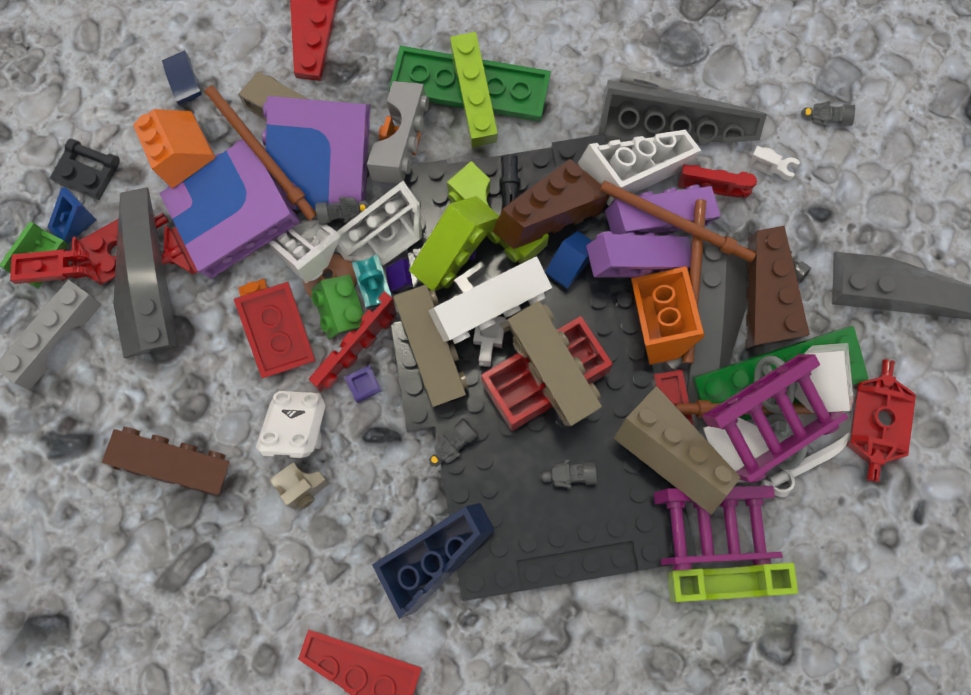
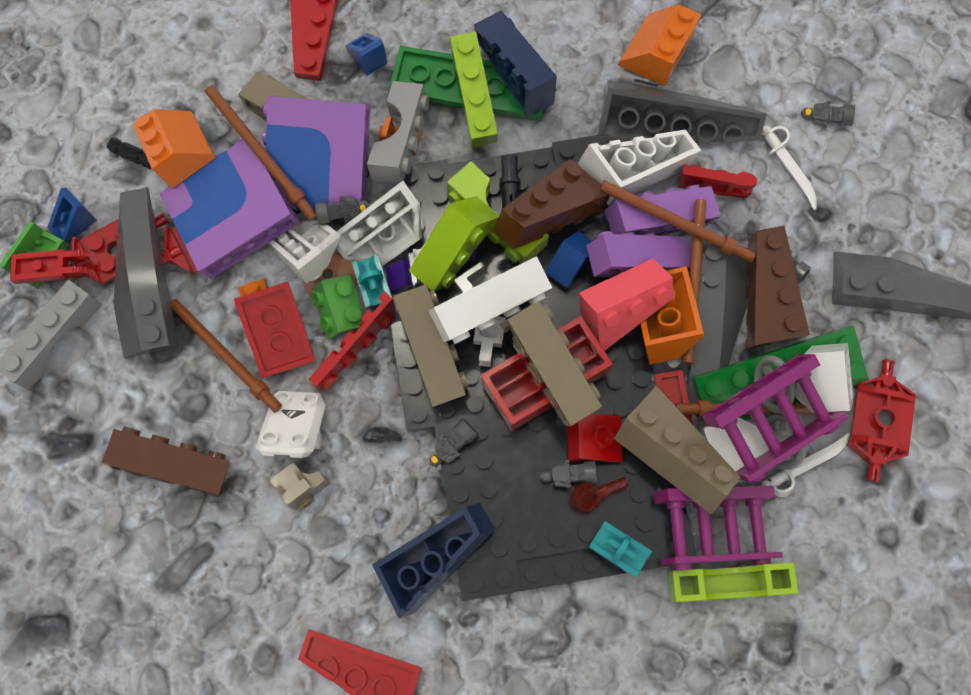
(83, 177): black plate -> none
(128, 151): none -> black axle
(181, 77): dark blue slope -> none
(257, 387): none -> dark orange bar
(363, 384): dark purple tile -> none
(368, 53): none -> blue slope
(517, 63): none -> dark blue wedge
(588, 496): none -> clear red plate
(594, 439): none -> red piece
(620, 549): none -> teal hips
(625, 301): none -> coral wedge
(661, 43): none -> orange slope
(769, 162): white plate -> none
(788, 162): none -> white sword

